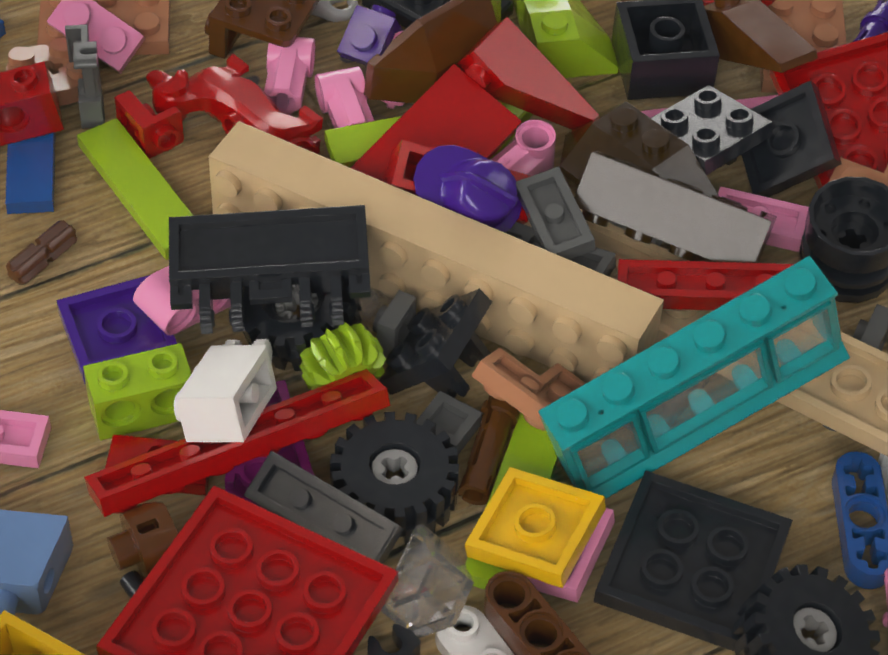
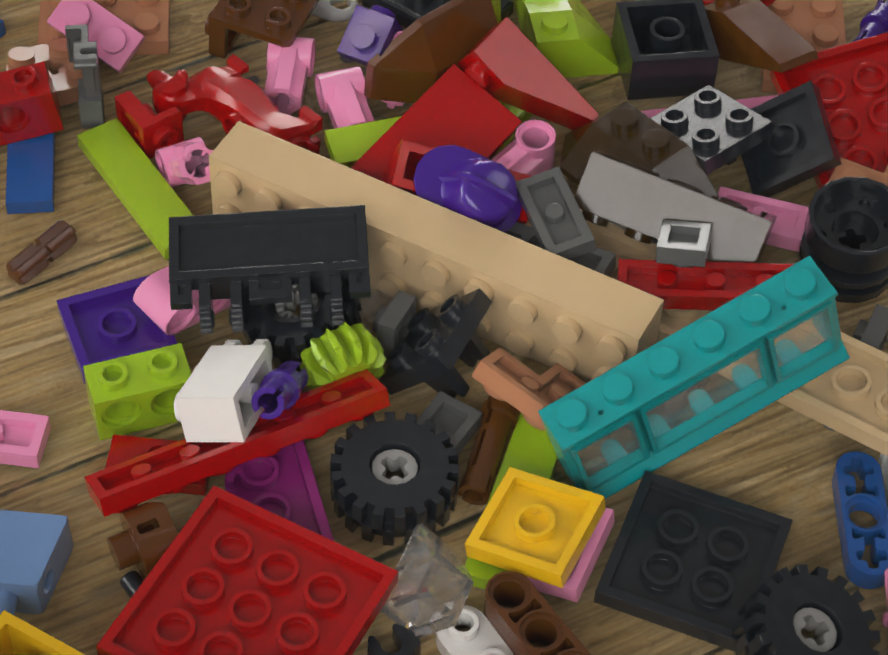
(184, 162): none -> bright pink piece
(279, 389): none -> dark purple pin
(322, 508): black tile -> none
(683, 243): none -> dark grey plate

